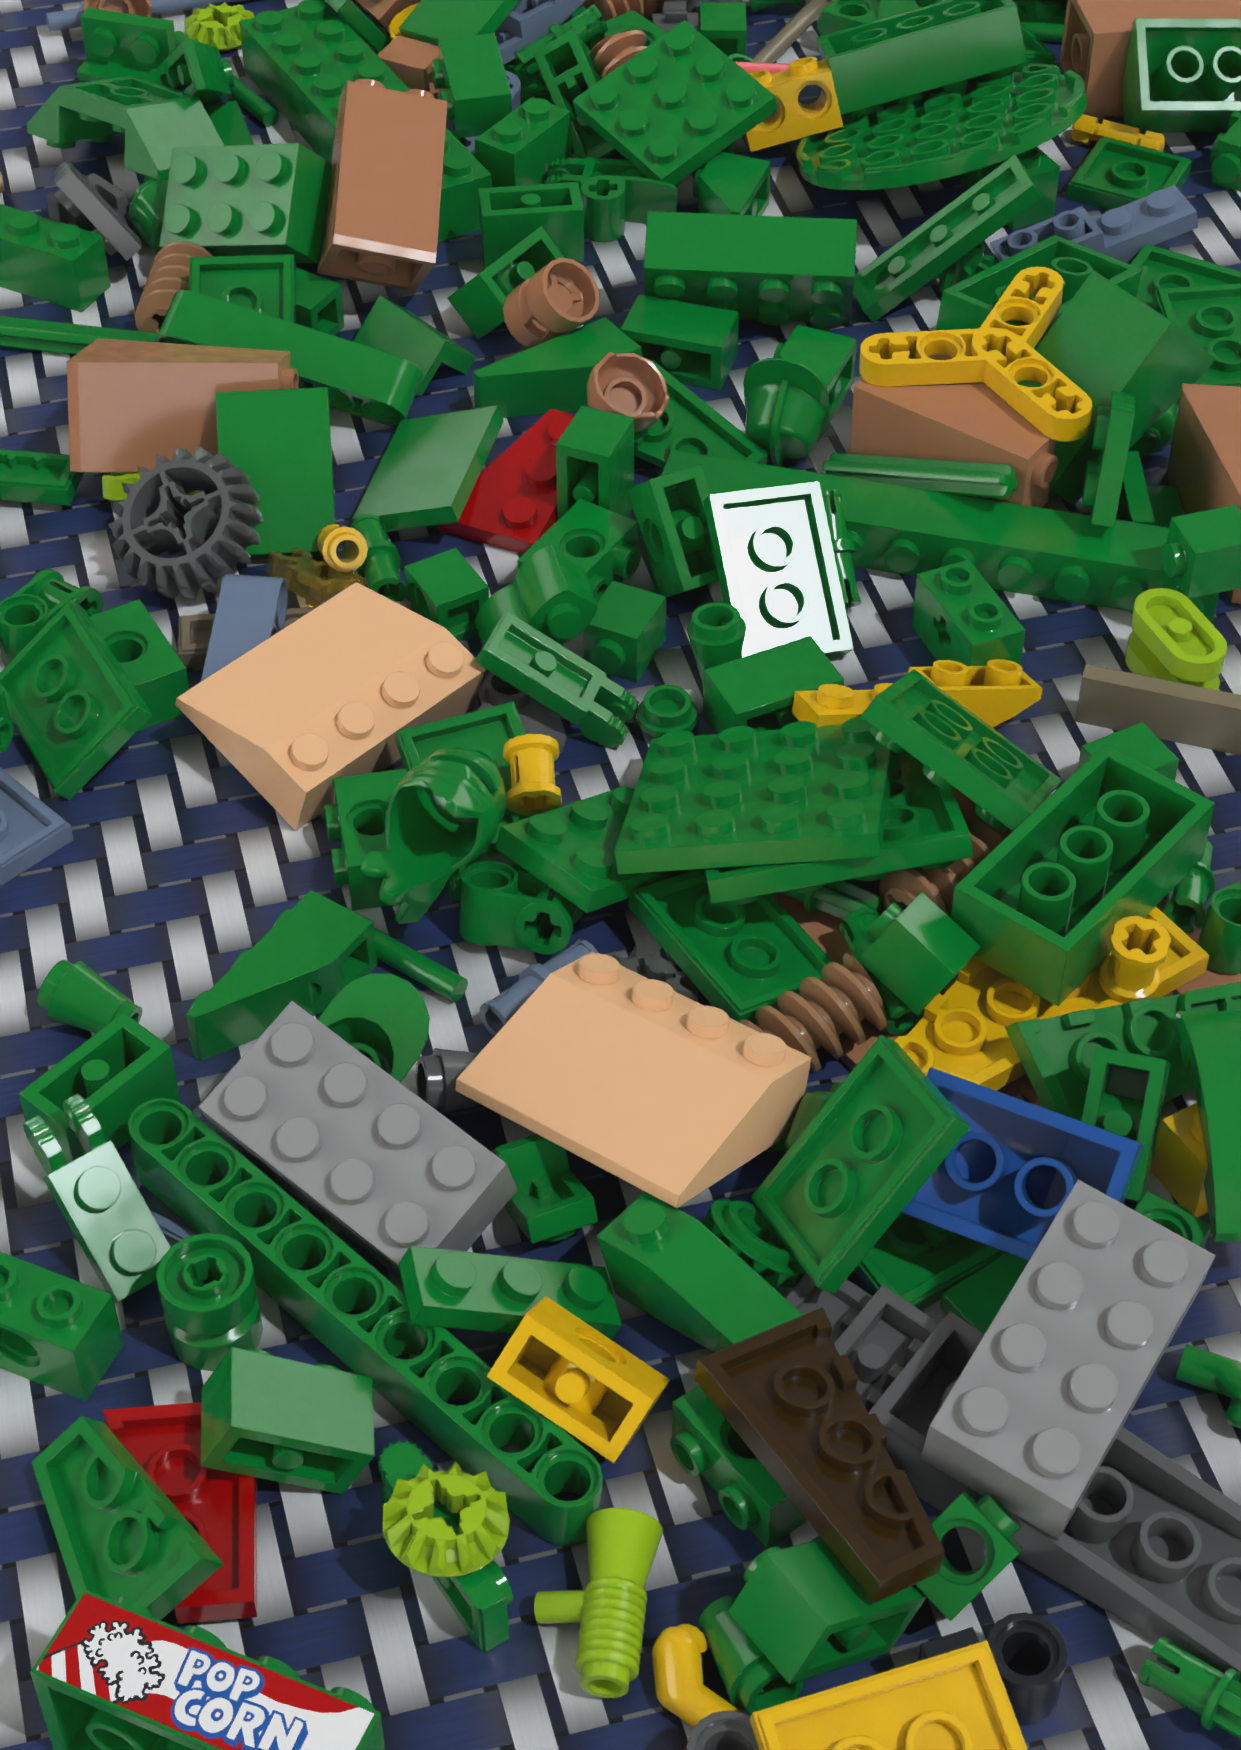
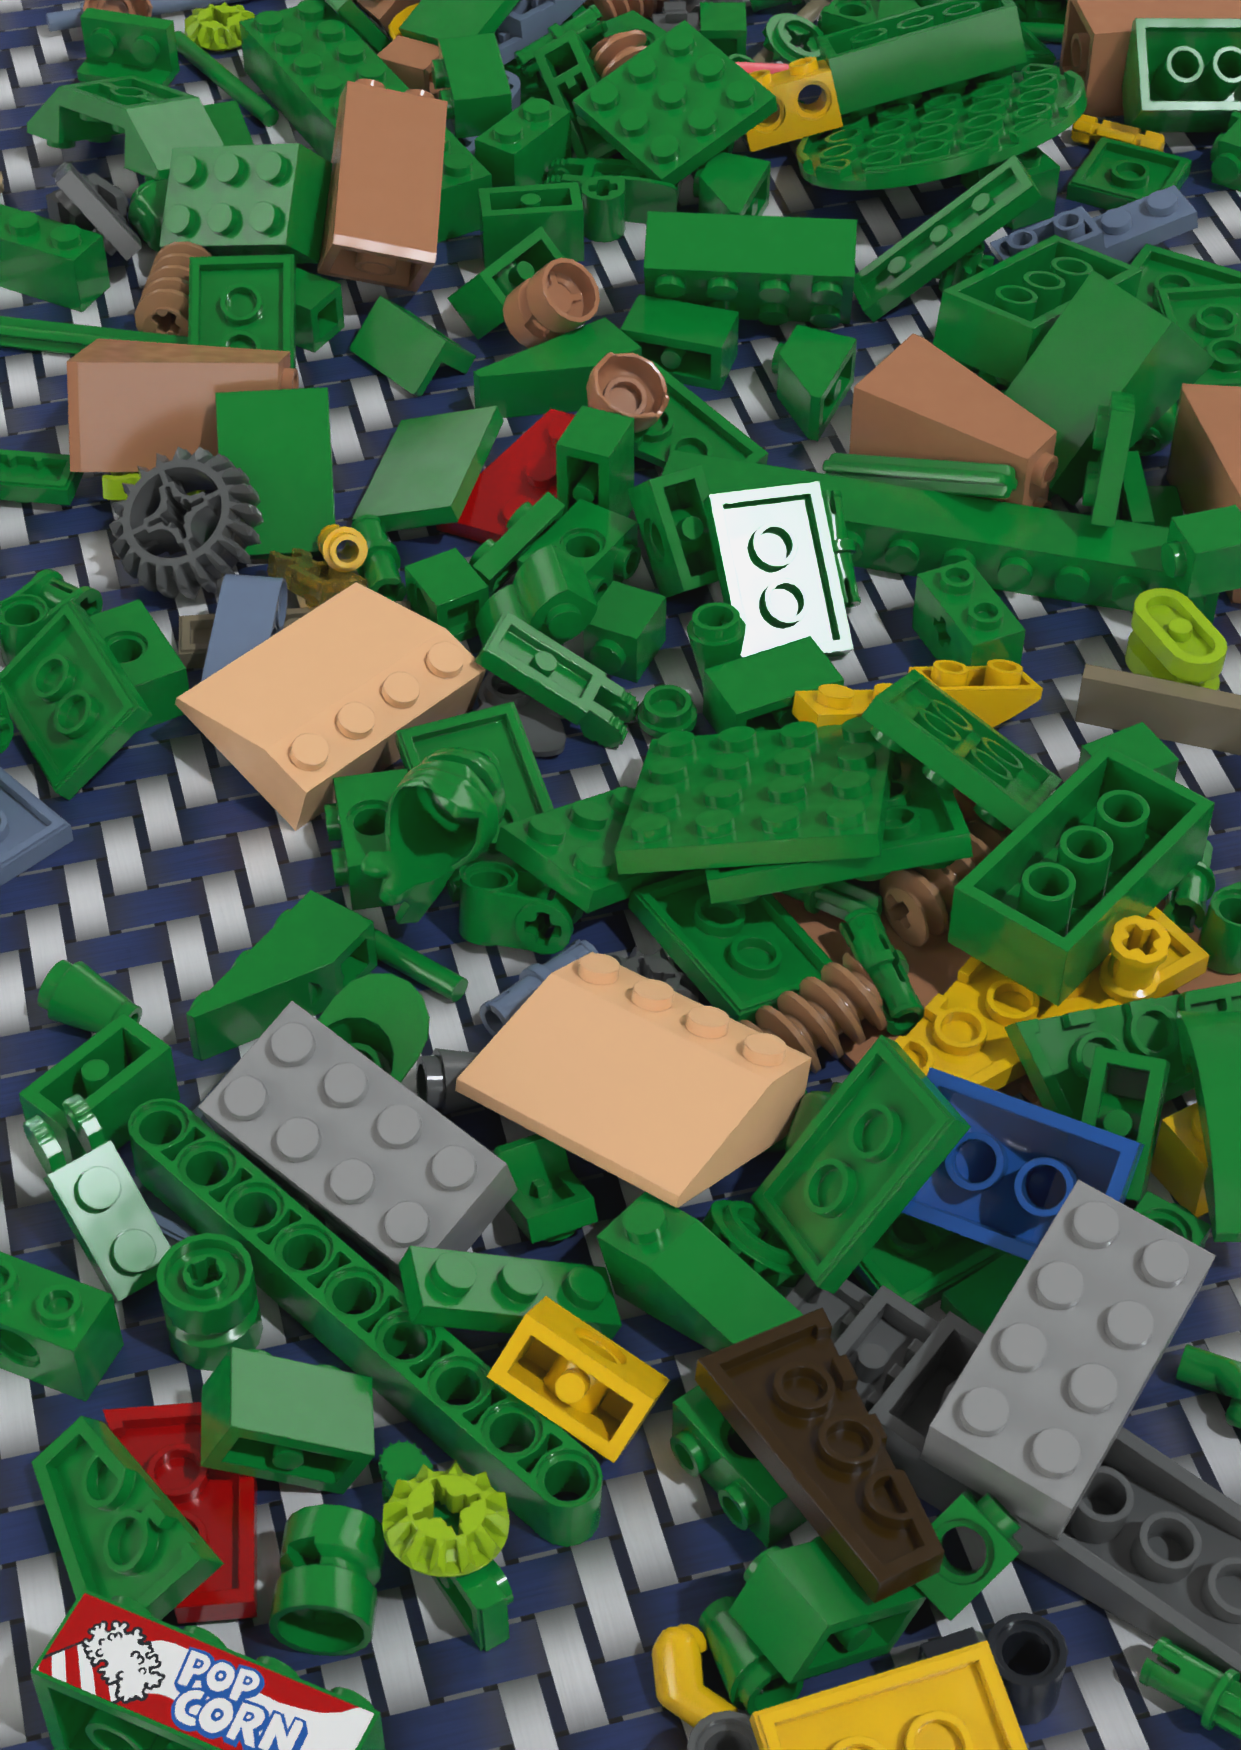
(197, 71): green slope -> none
(328, 1580): none -> green wheel
(356, 375): green beam -> none
(498, 560): none -> green plate
(532, 774): yellow bush -> none
(613, 1603): lime piece -> none
(785, 408): green piece -> none
(788, 30): none -> green gear
(917, 951): green brick -> none
(992, 355): yellow piece -> none

